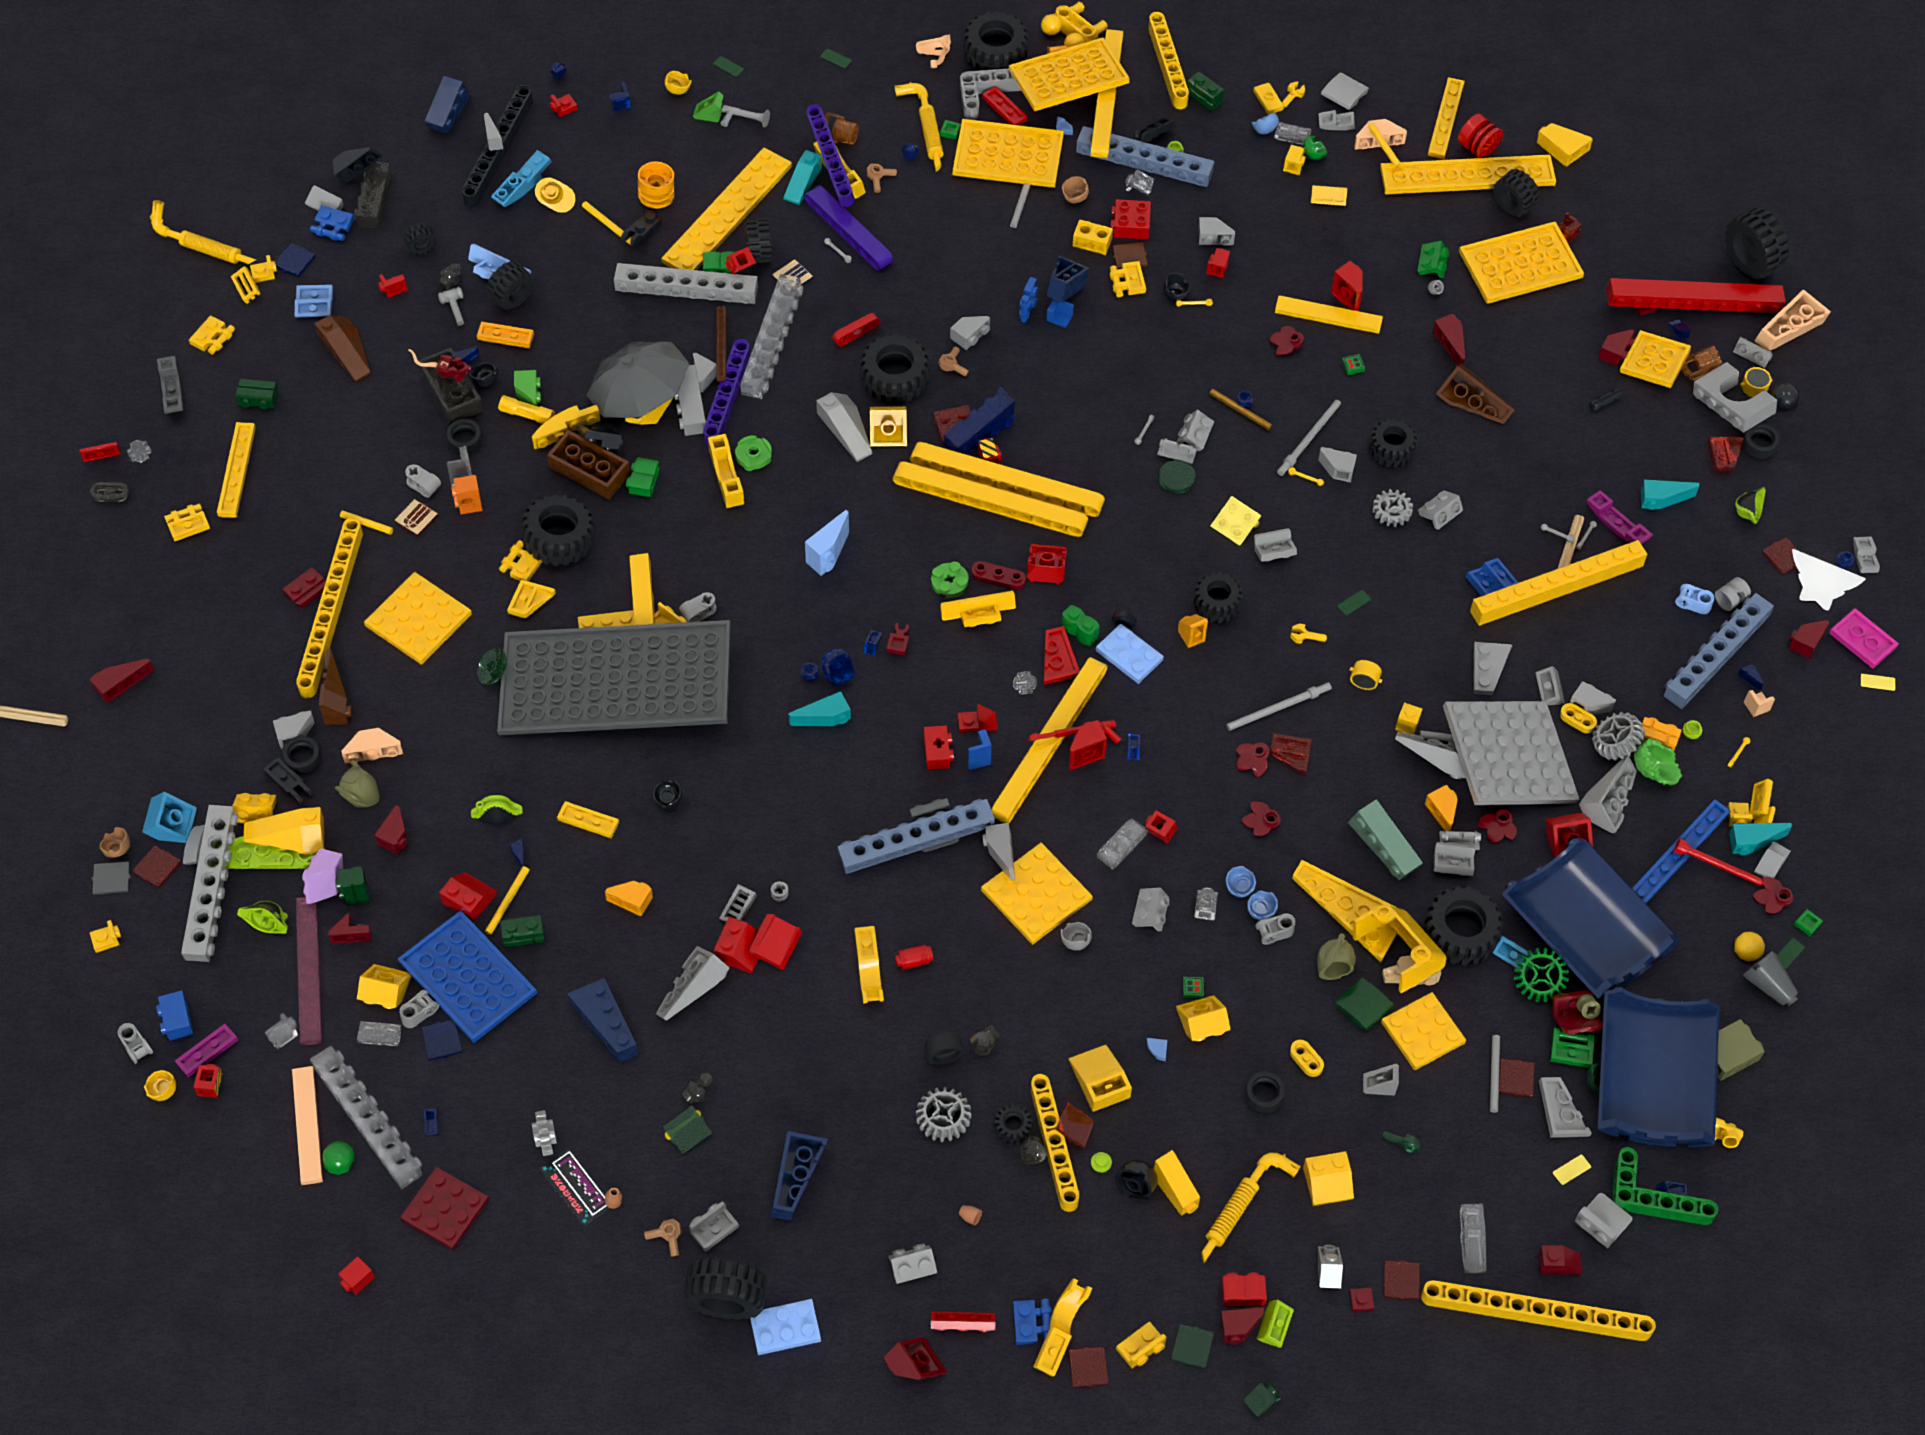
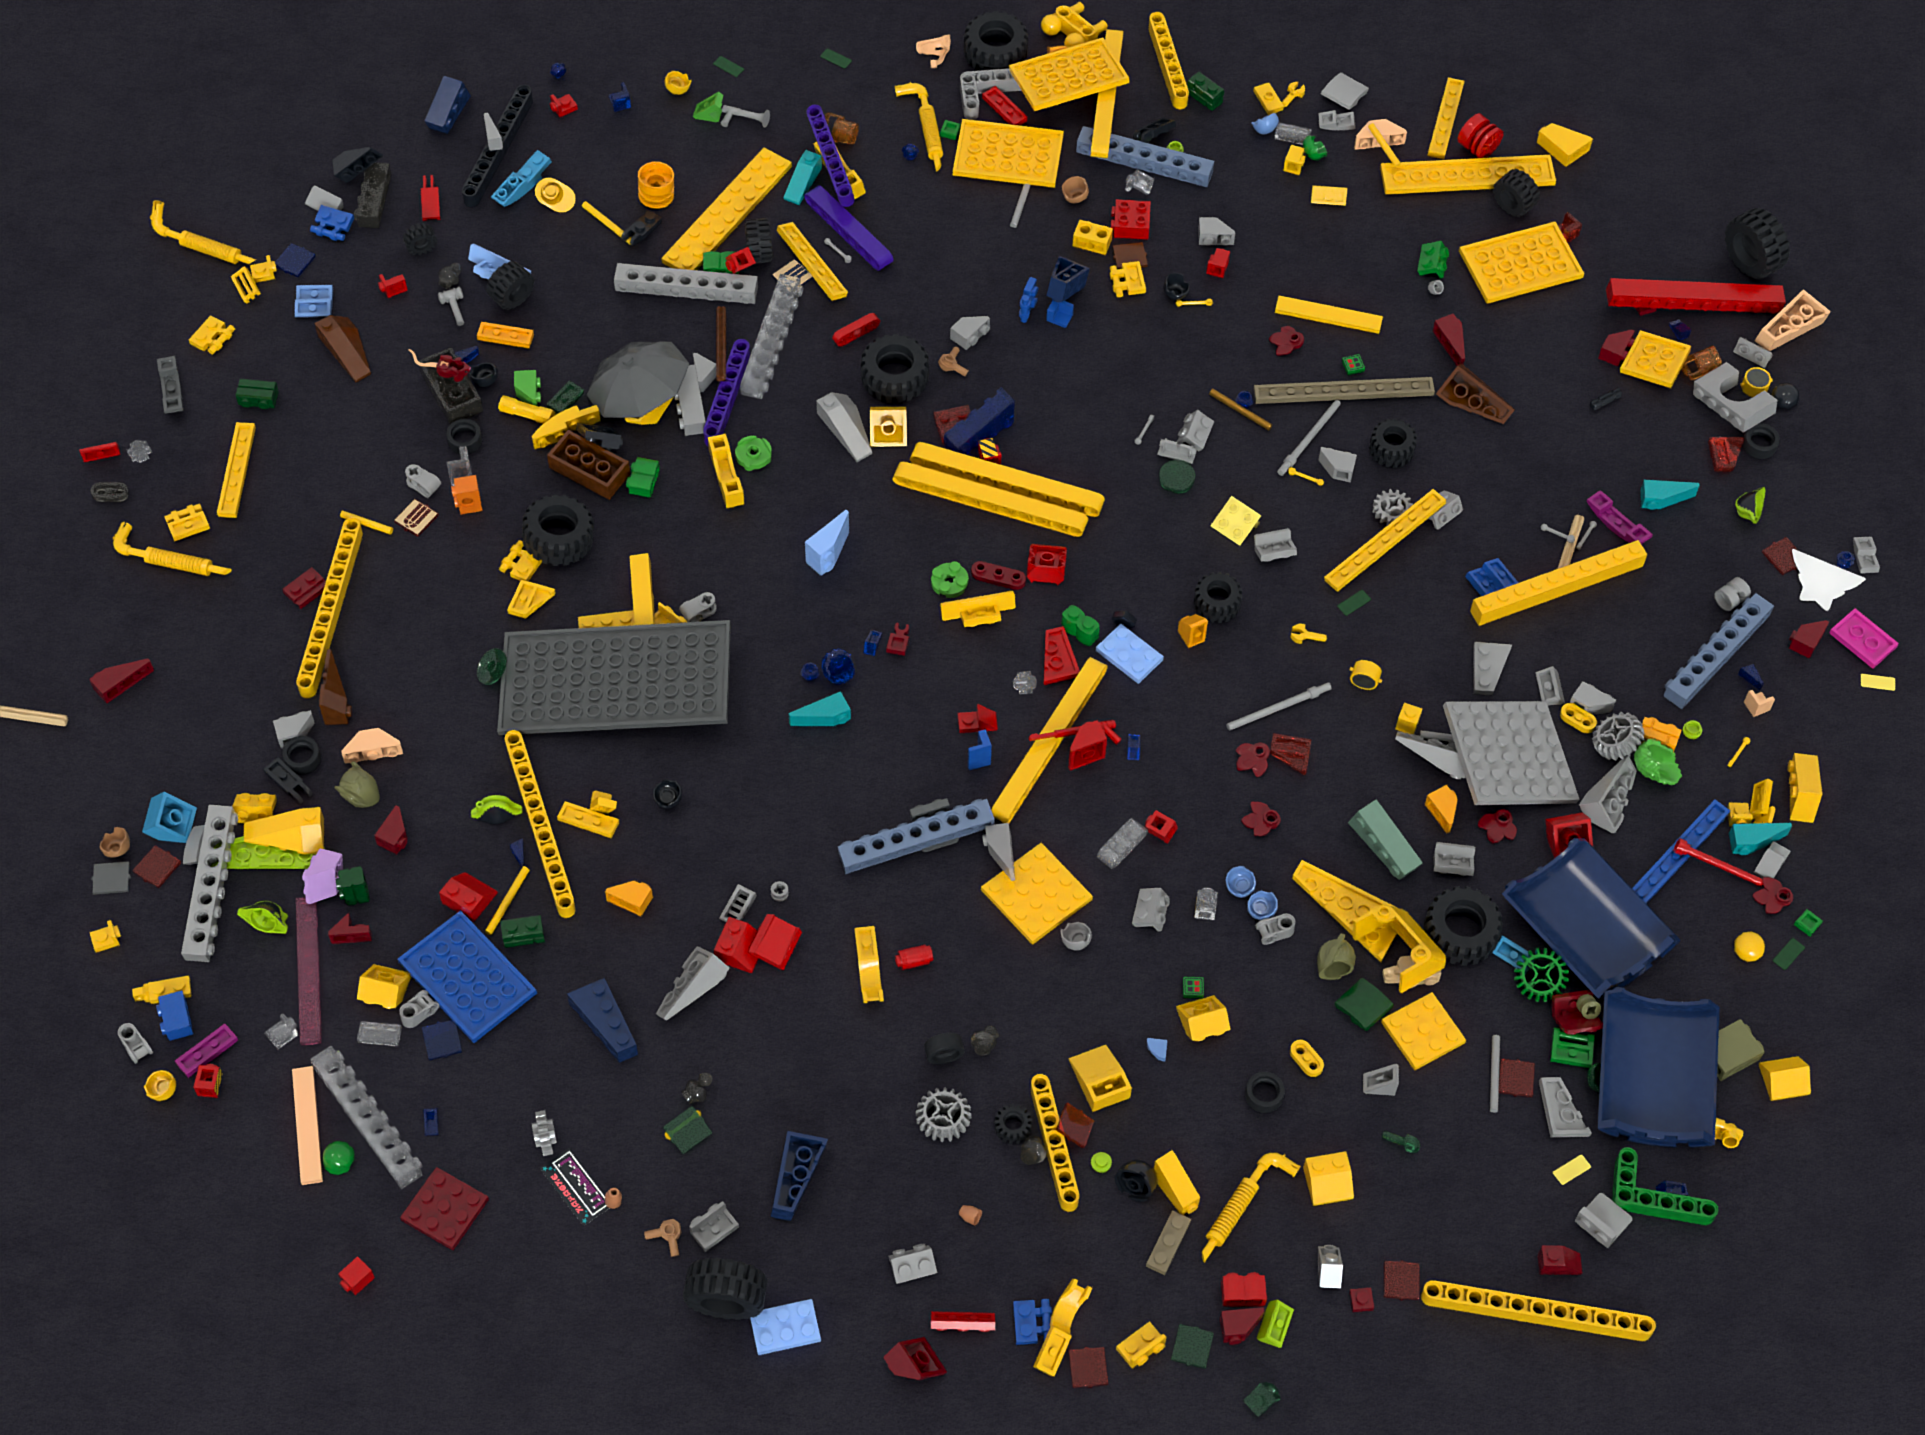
(152, 990): none -> yellow hinge
(164, 557): none -> yellow piece
(417, 618): yellow plate -> none
(430, 200): none -> red arm
(540, 830): none -> yellow beam
(565, 397): none -> clear green plate
(602, 802): none -> yellow bracket
(812, 261): none -> yellow plate
(876, 172): medium nougat piece -> none
(937, 757): red brick -> none
(1064, 126): medium blue tile -> none
(1168, 1242): none -> dark tan plate
(1343, 390): none -> dark tan plate
(1348, 285): red slope -> none
(1385, 540): none -> yellow plate
(1461, 838): light grey hinge -> none
(1473, 1238): clear slope -> none
(1695, 600): light blue piece -> none
(1772, 979): dark grey cone -> none
(1786, 1078): none -> yellow slope
(1804, 787): none -> yellow wedge

